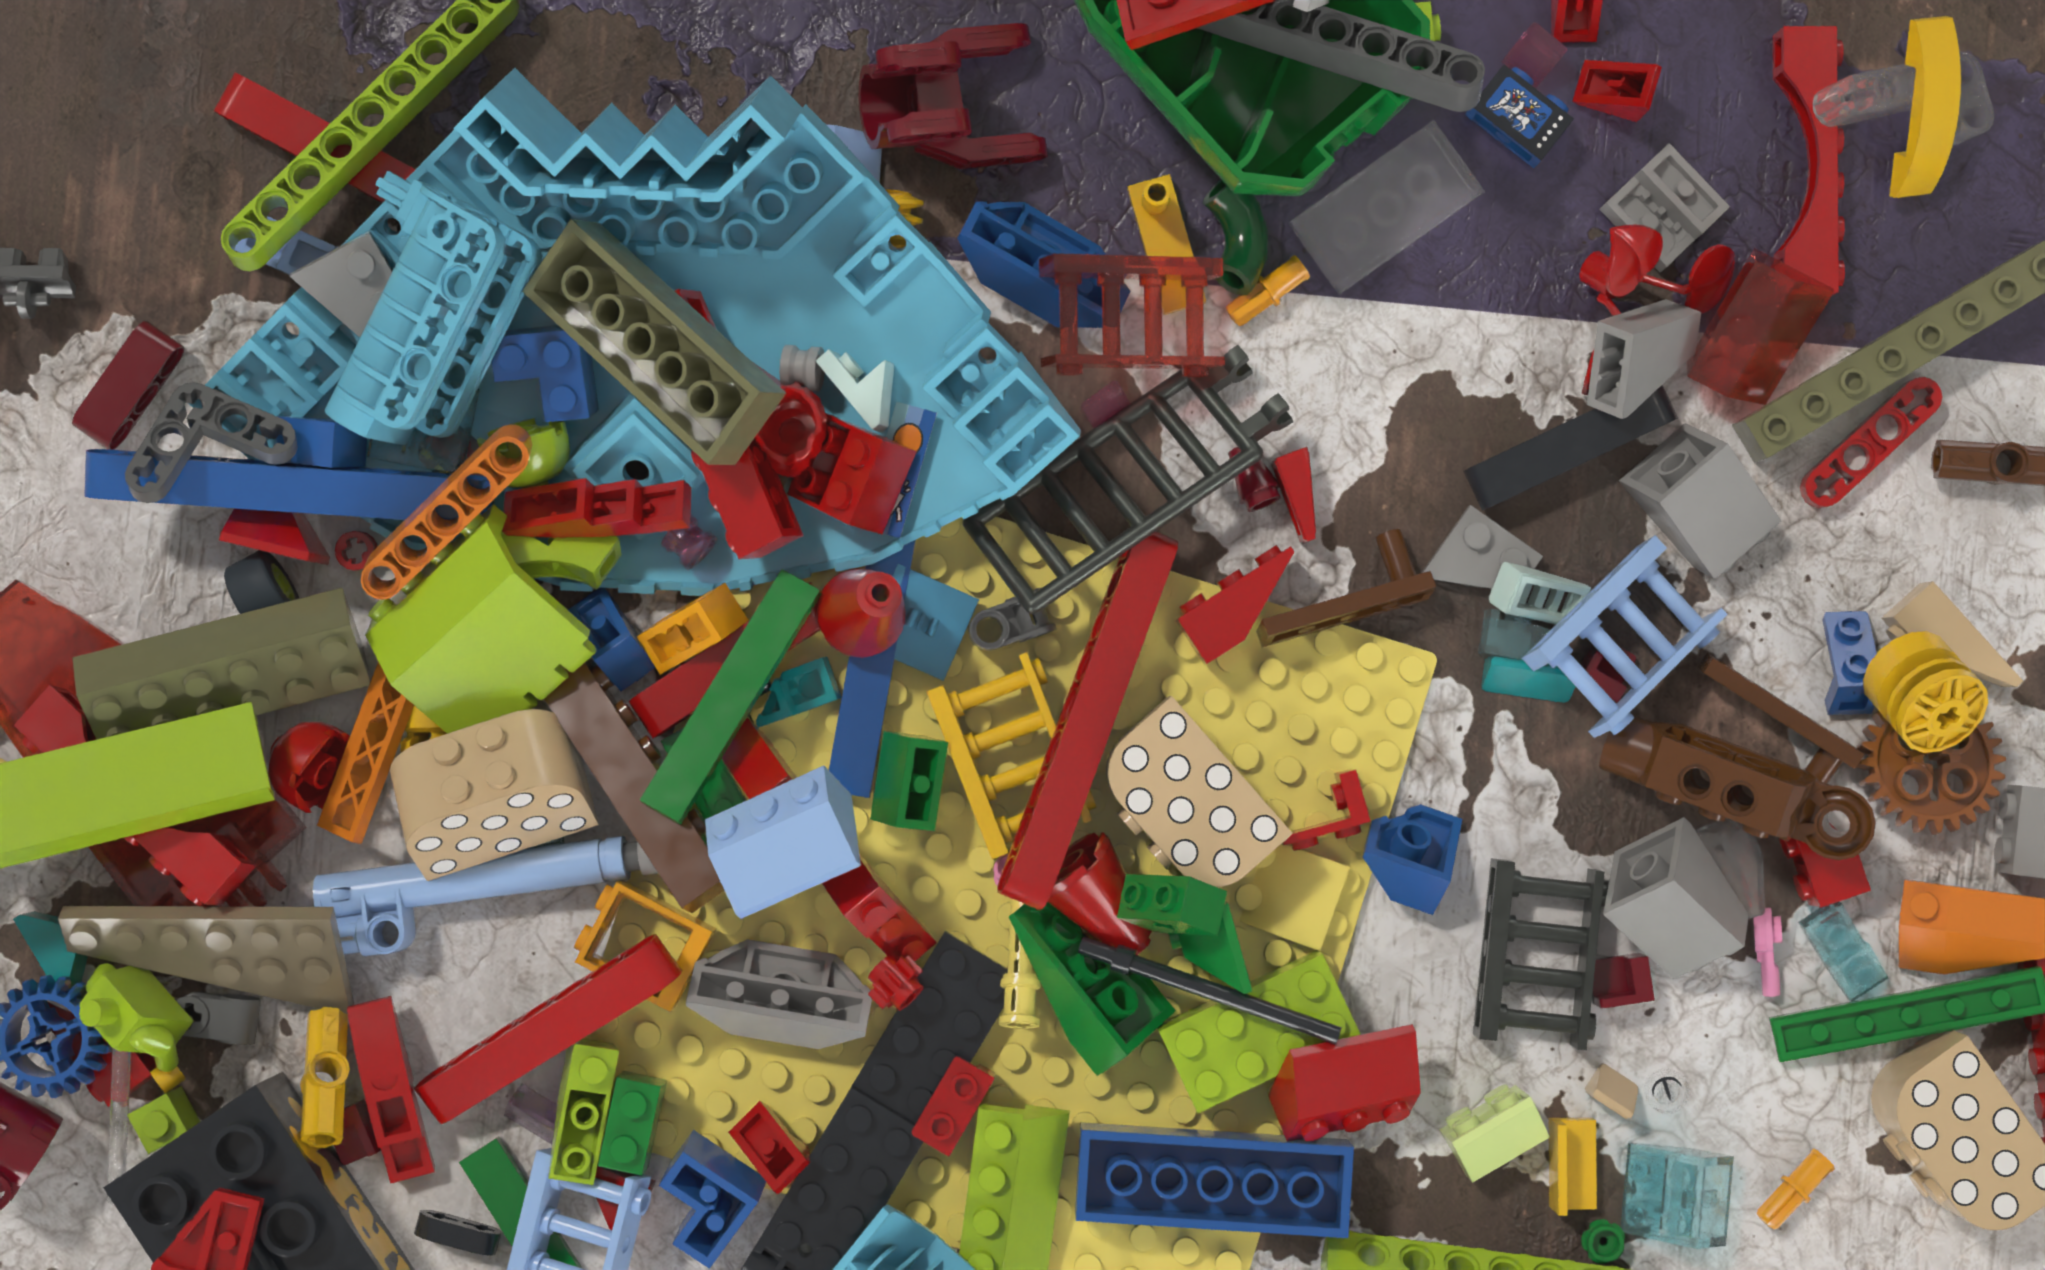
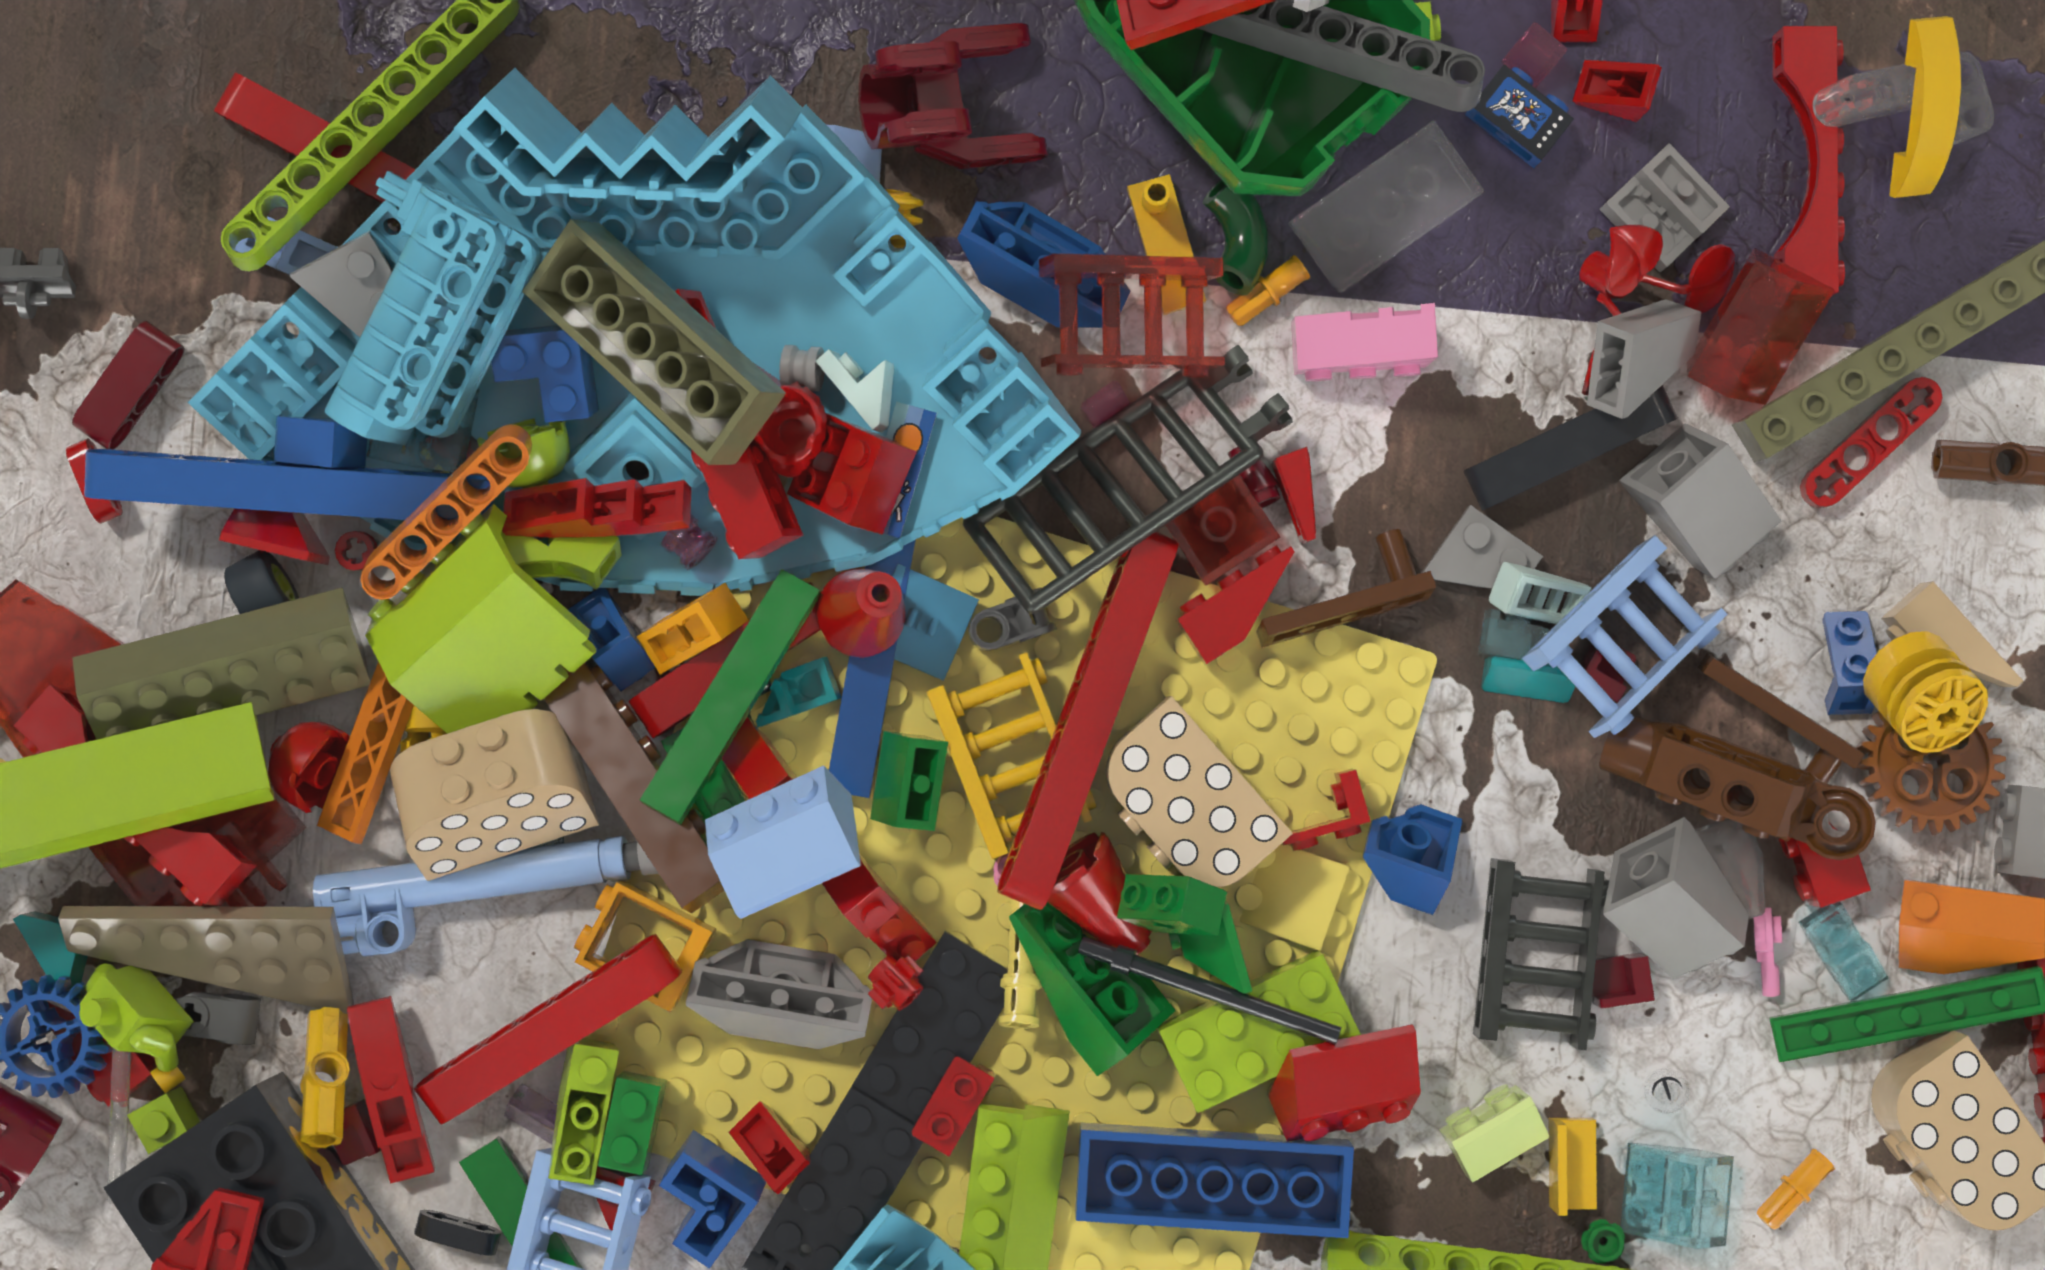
(101, 509): none -> red beam
(204, 422): dark grey beam -> none
(1222, 530): none -> clear red slope
(1364, 343): none -> bright pink wedge
(1613, 1090): tan slope -> none

